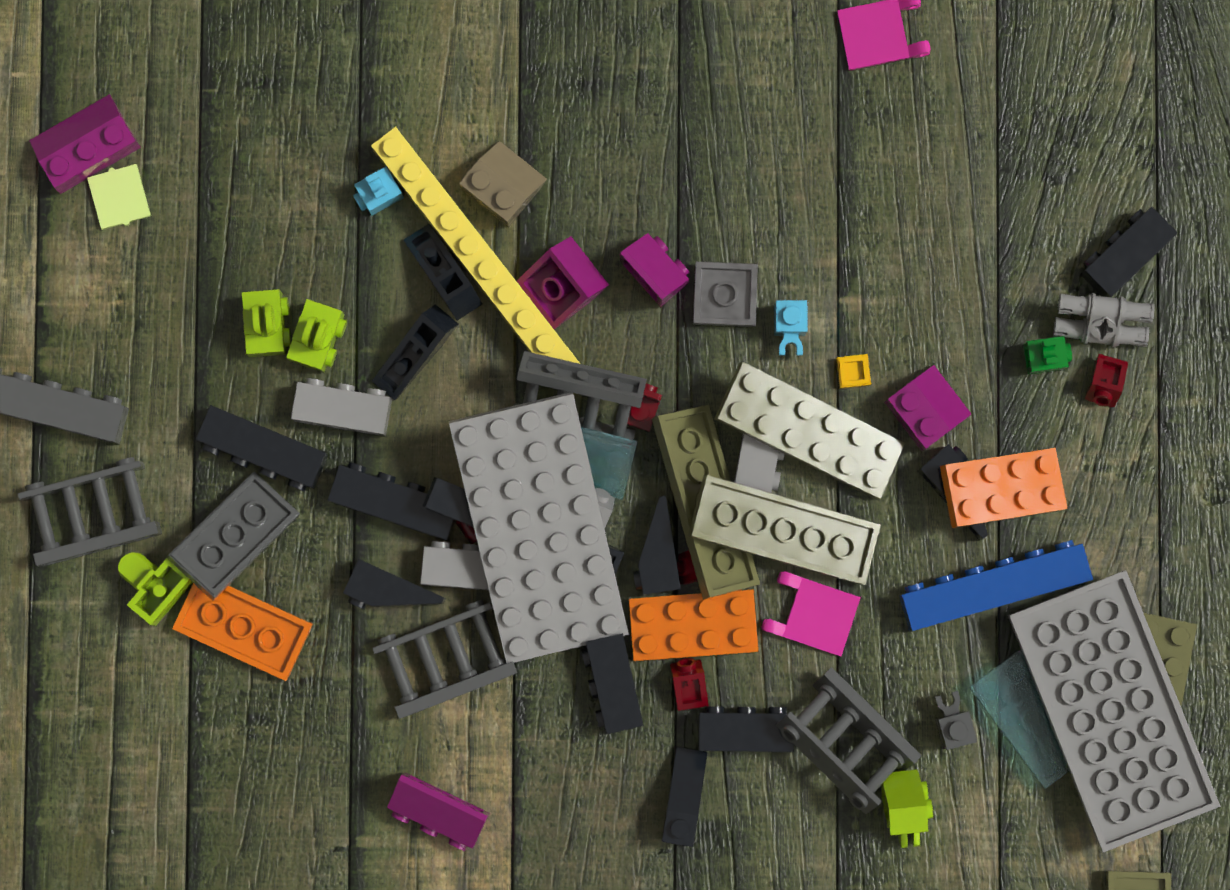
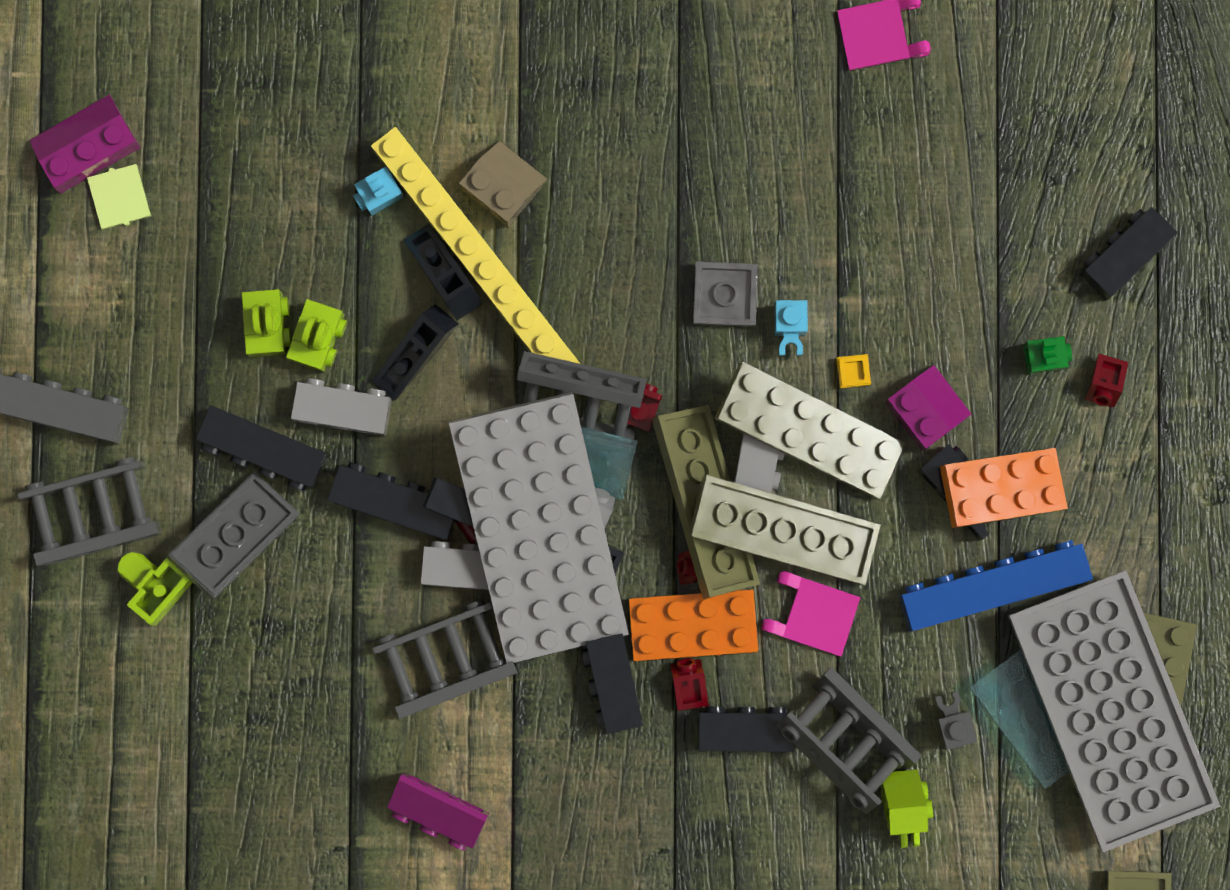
(244, 629): orange plate -> none
(382, 589): black slope -> none
(562, 282): magenta slope -> none
(654, 268): magenta slope -> none
(658, 562): black slope -> none
(684, 797): black slope -> none
(1103, 320): light grey pin -> none

